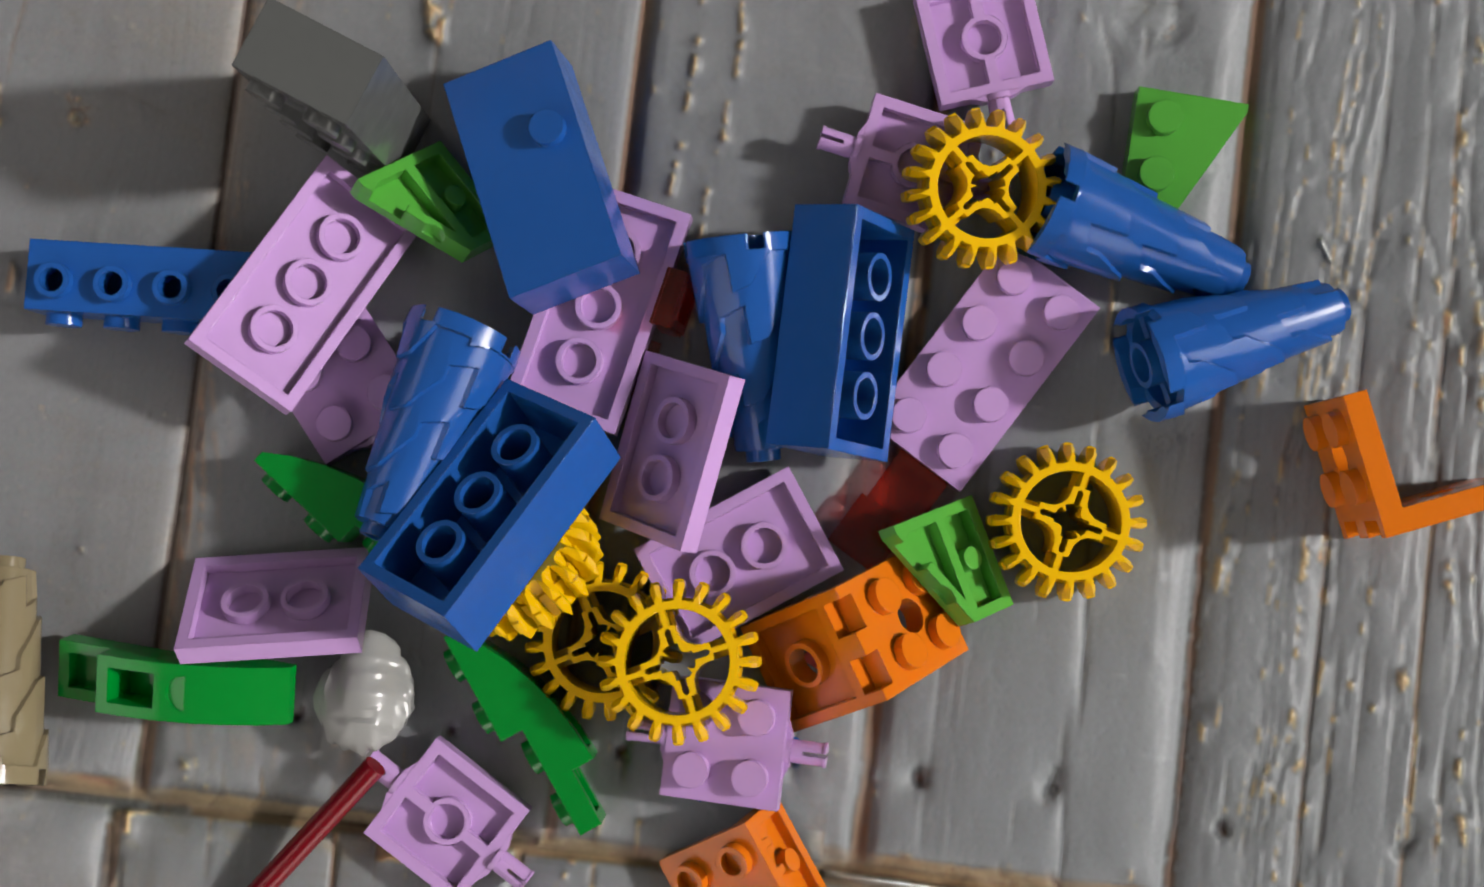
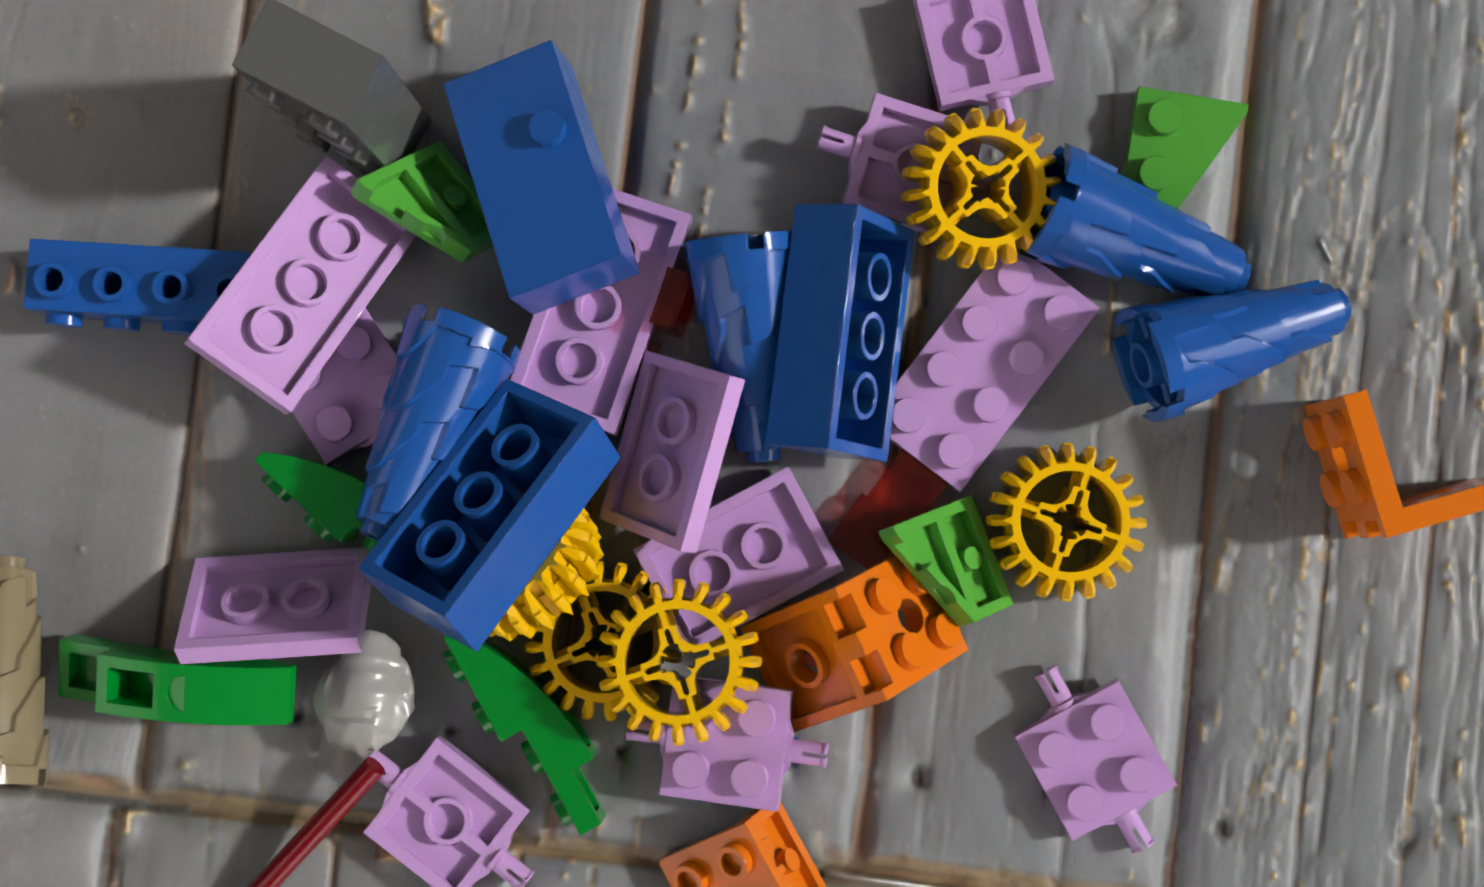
(1094, 759): none -> lavender plate

